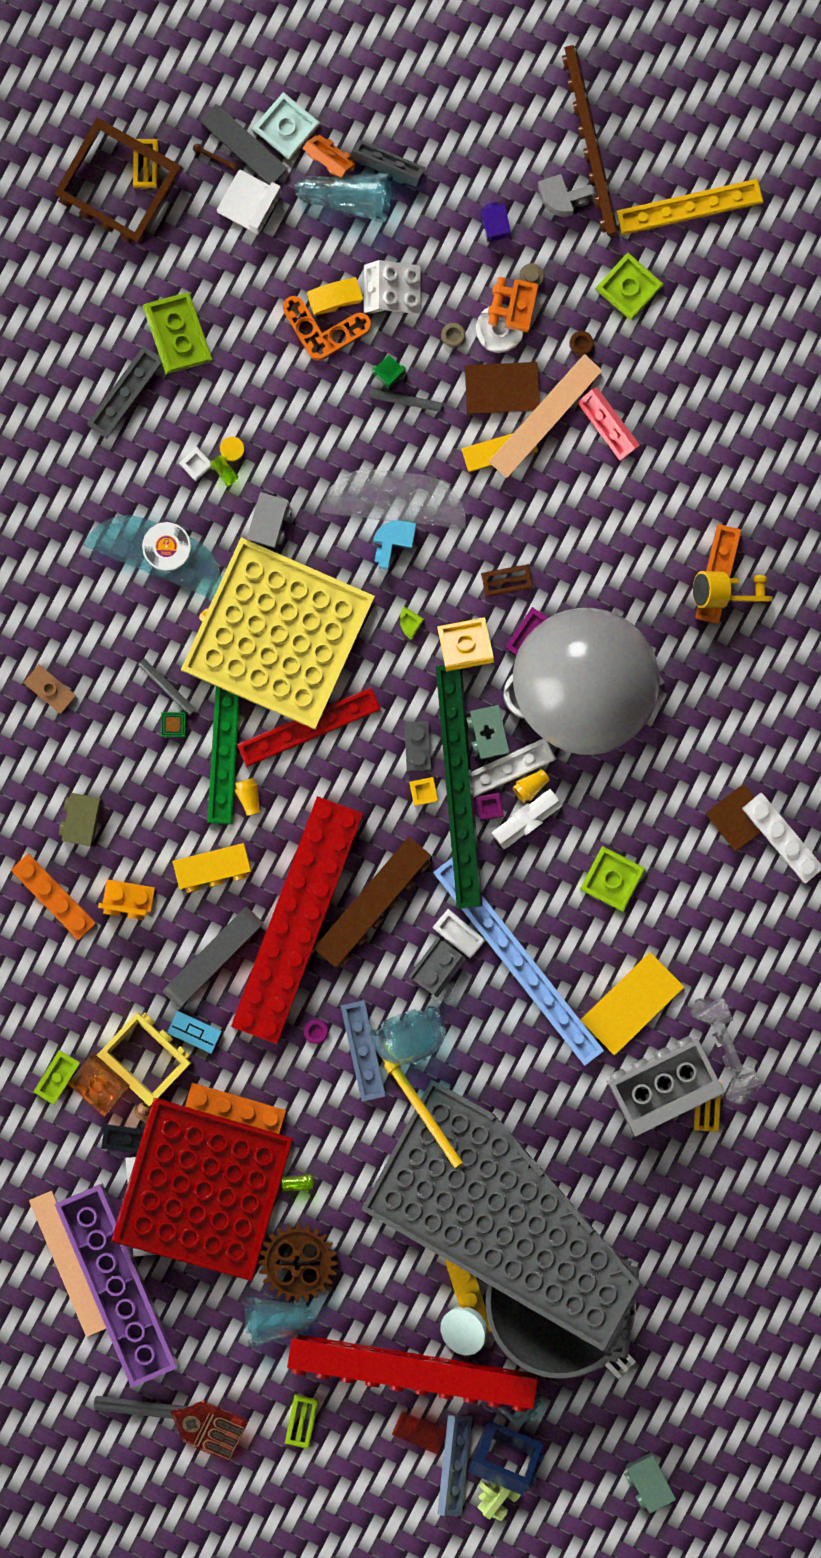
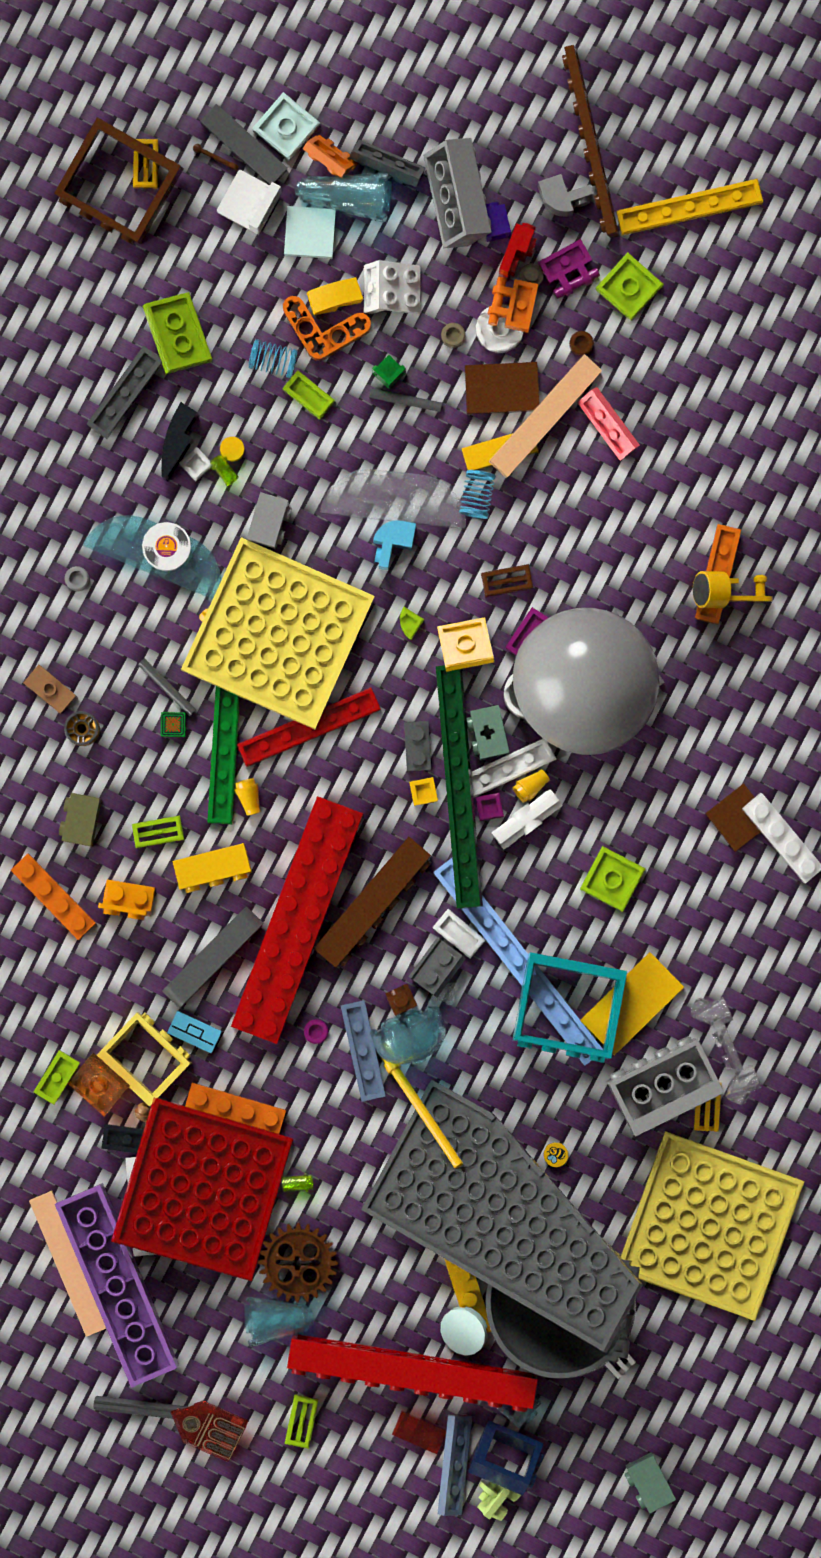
(77, 578): none -> light grey tile
(82, 718): none -> wheel
(177, 440): none -> black slope
(178, 828): none -> lime tile
(293, 356): none -> medium azure piece
(308, 395): none -> lime tile
(309, 232): none -> light aqua tile
(401, 999): none -> reddish brown brick
(457, 193): none -> light grey brick
(477, 513): none -> medium azure piece
(519, 247): none -> red plate
(555, 1154): none -> tile
(566, 261): none -> magenta plate
(577, 967): none -> teal window
(711, 1225): none -> light yellow tile

